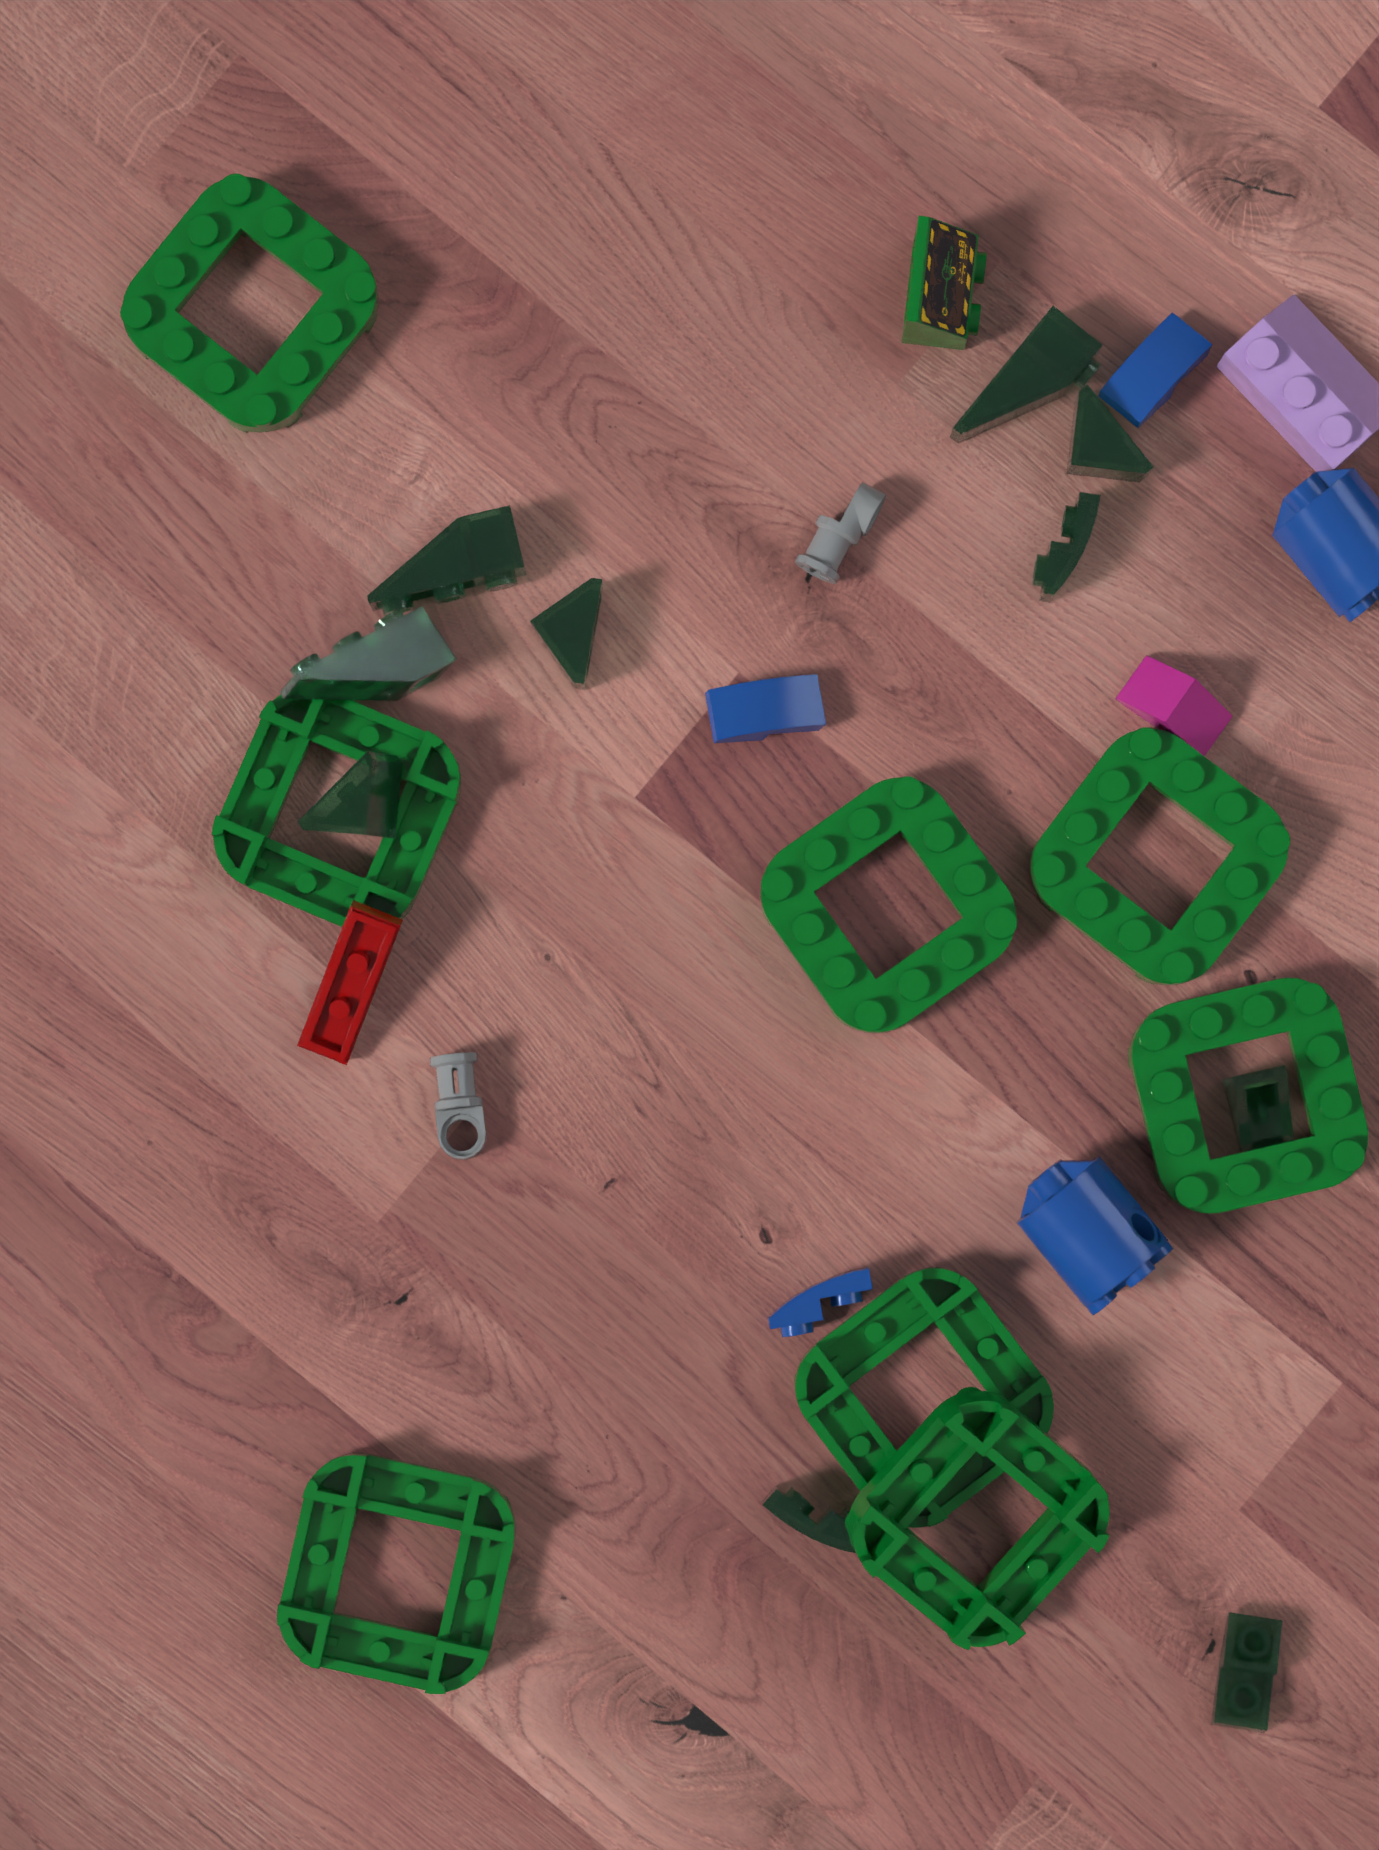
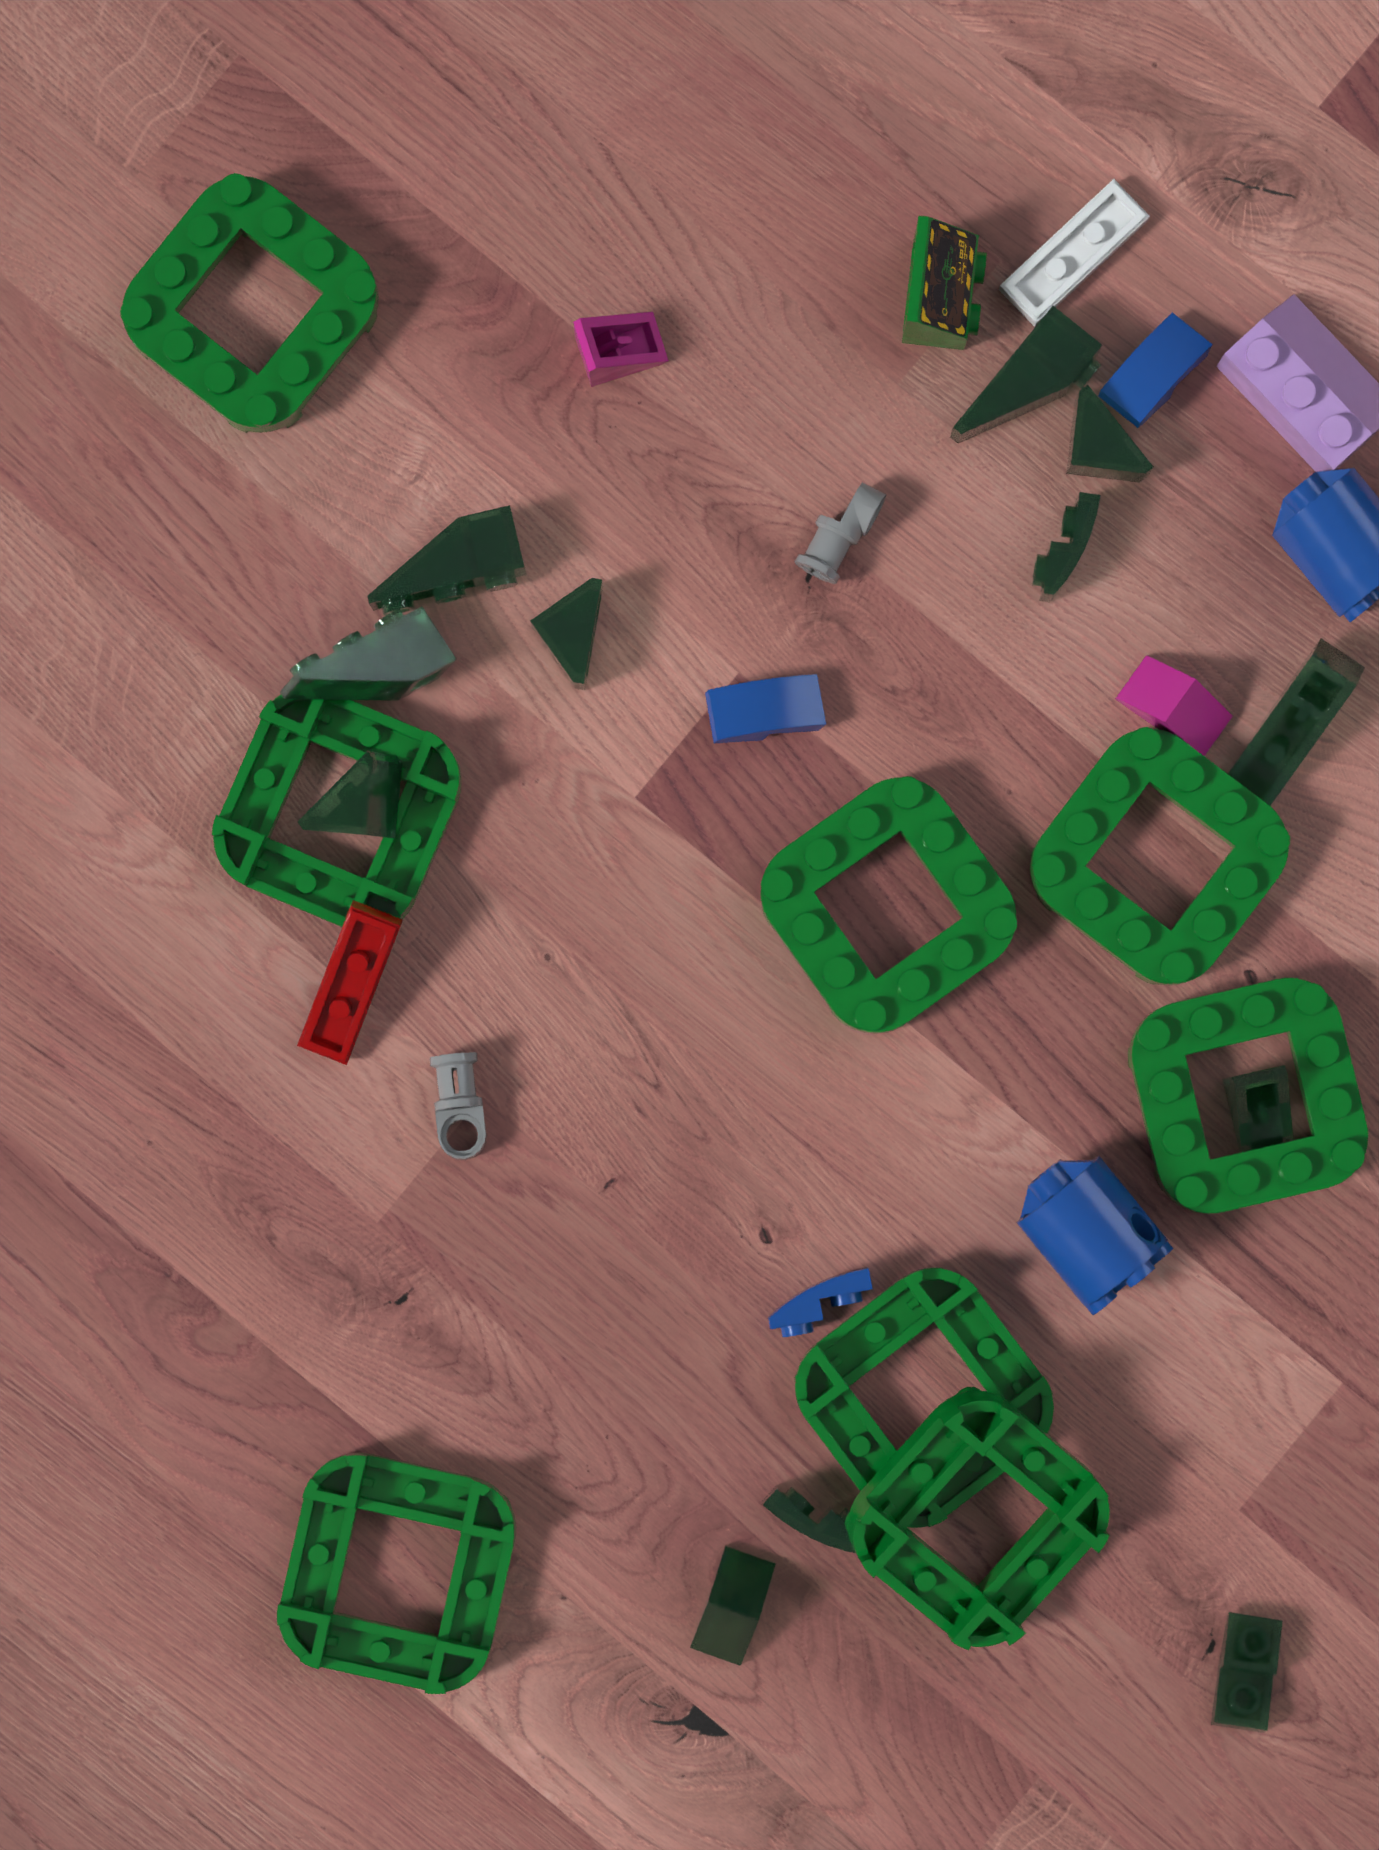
(619, 345): none -> dark pink slope
(733, 1605): none -> clear green slope
(1074, 252): none -> white tile
(1296, 721): none -> clear green slope

